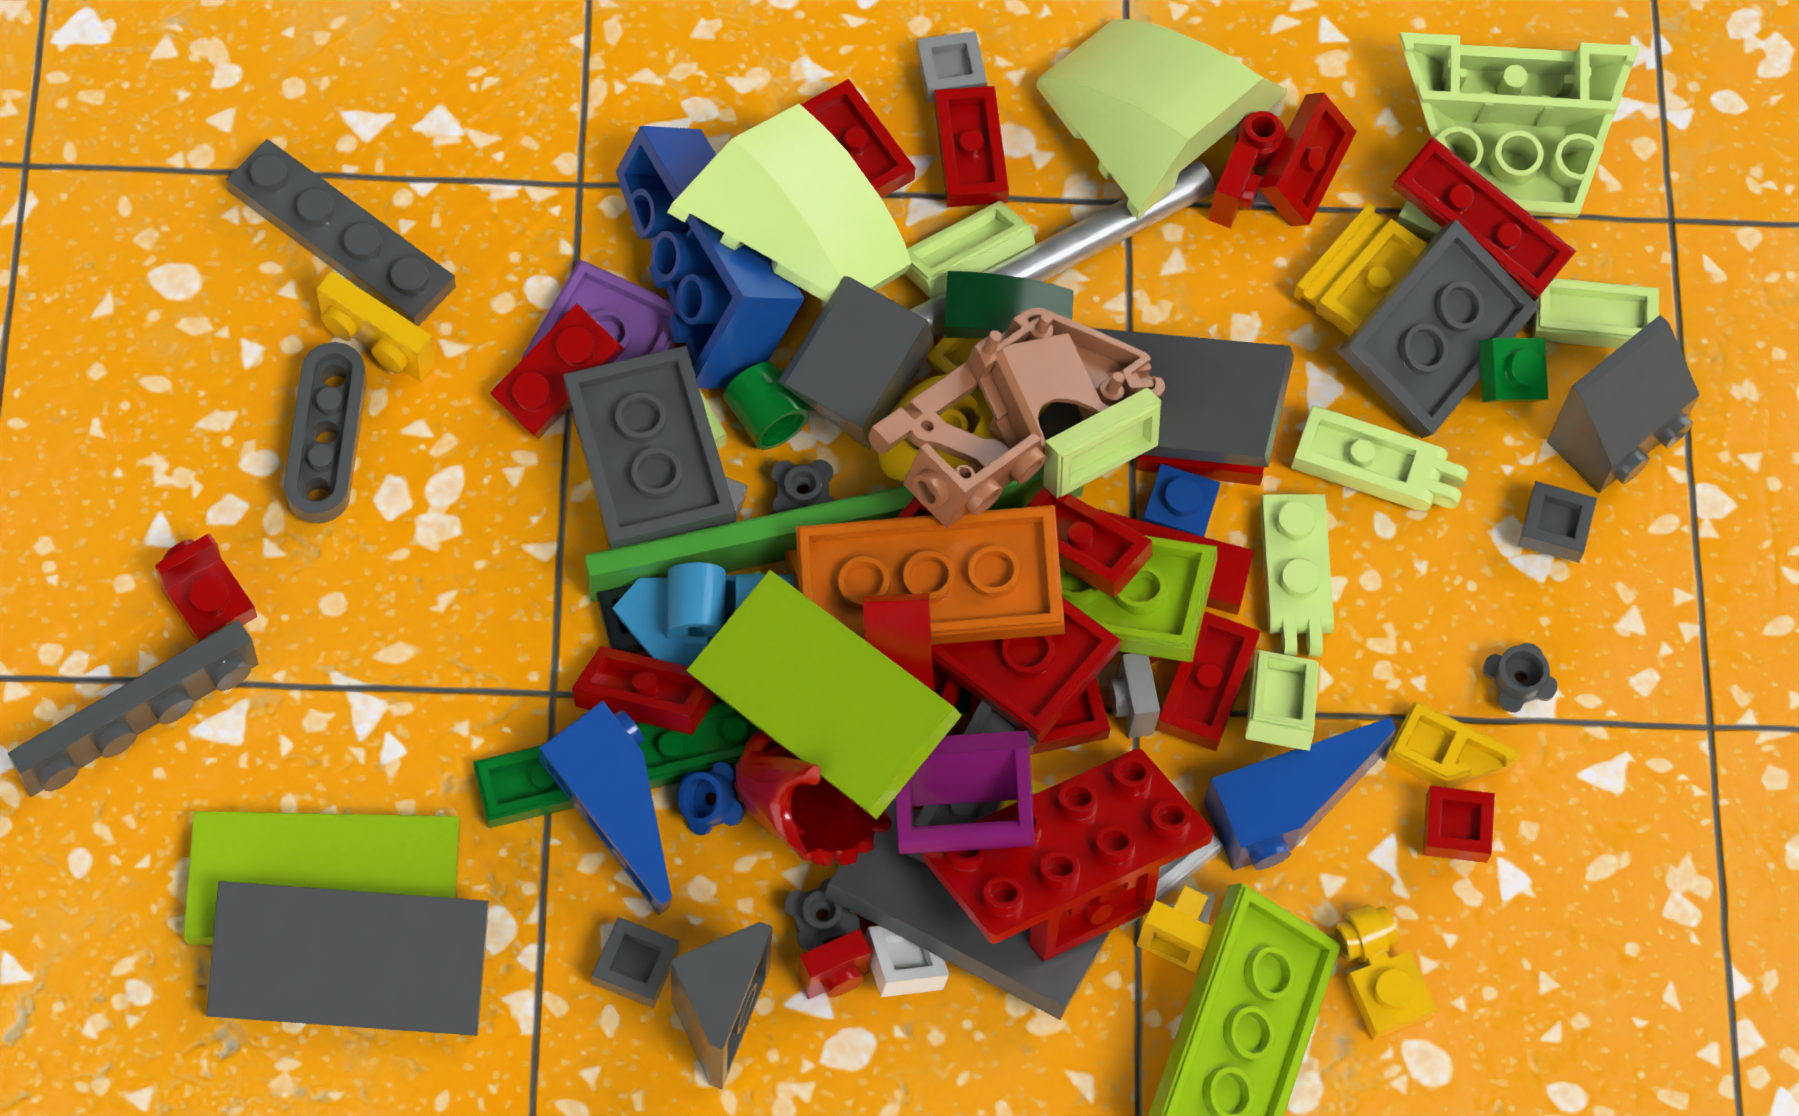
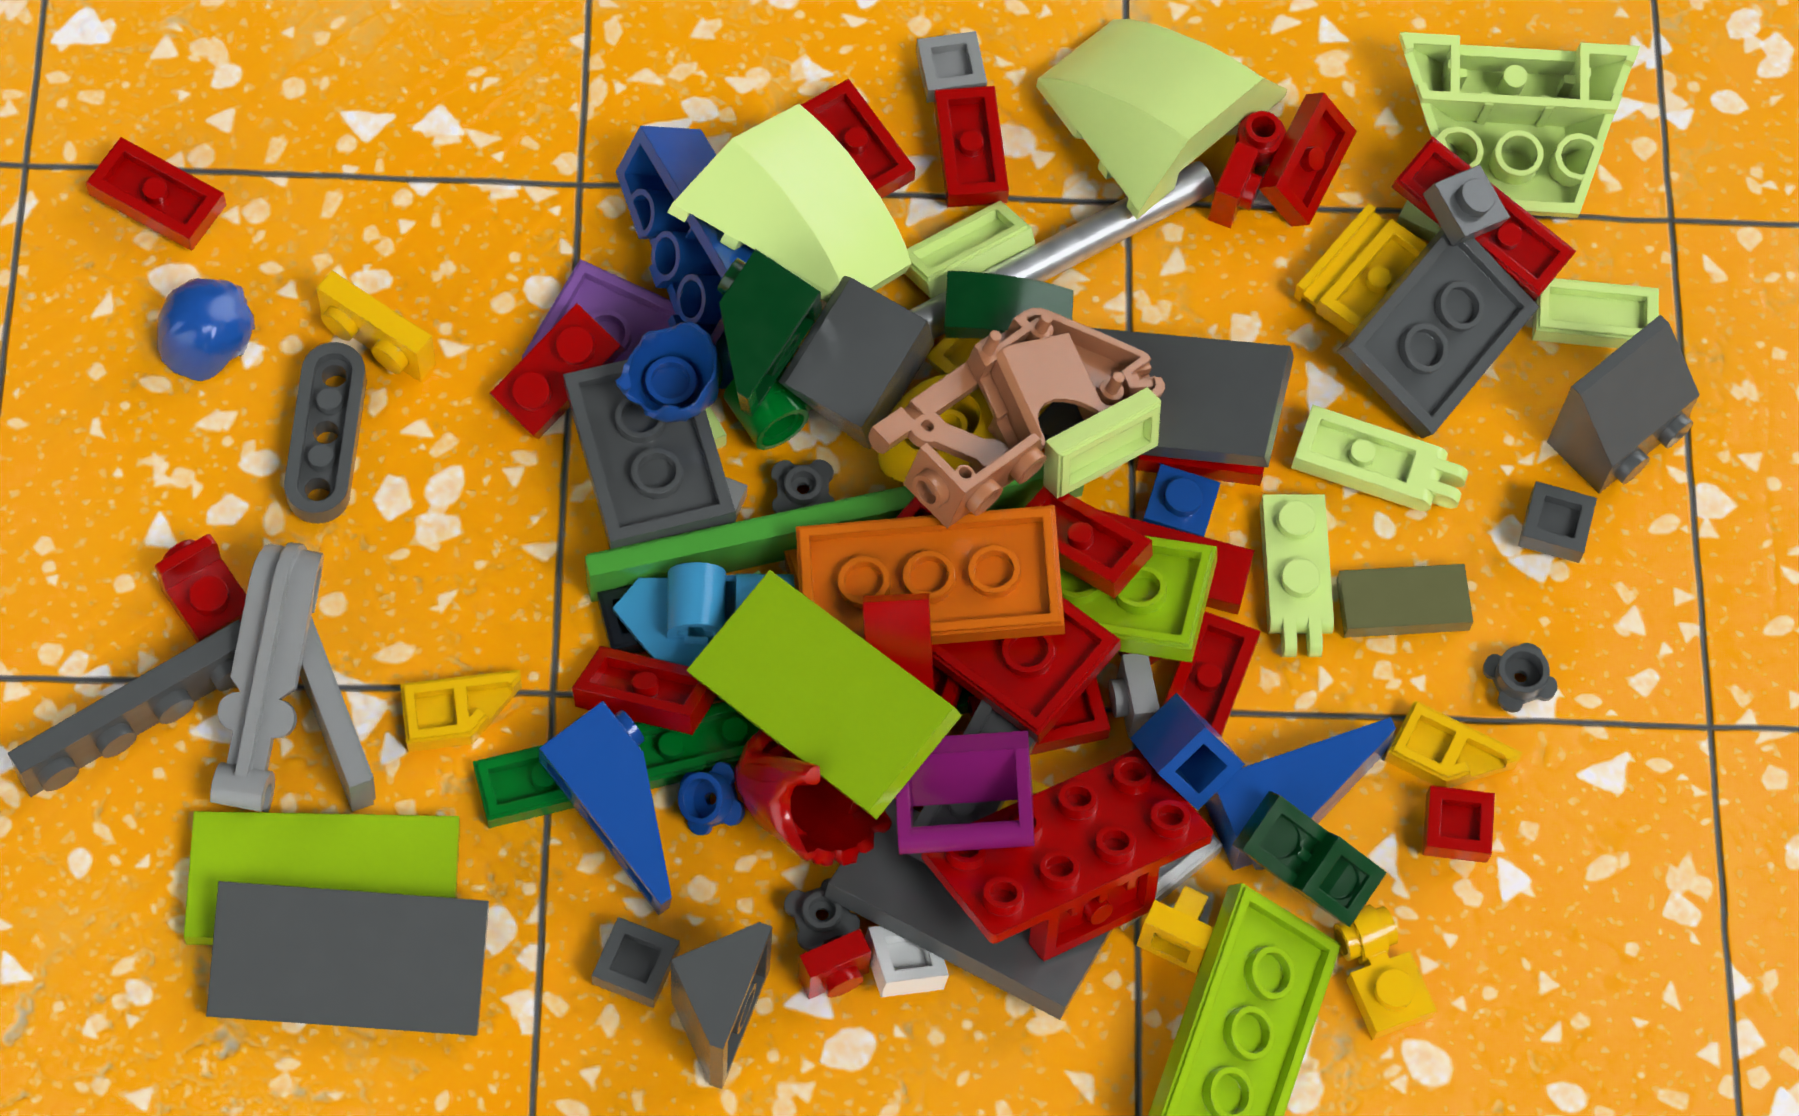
(156, 193): none -> red plate
(203, 327): none -> blue hair
(266, 670): none -> light grey piece
(336, 724): none -> light grey tile
(340, 233): dark grey plate -> none
(455, 708): none -> yellow tile
(673, 373): none -> blue hair
(764, 323): none -> dark green slope
(1187, 751): none -> blue brick
(1282, 700): yellowish green tile -> none
(1309, 858): none -> dark green slope
(1404, 600): none -> olive tile
(1466, 205): none -> plate
(1513, 370): green plate -> none

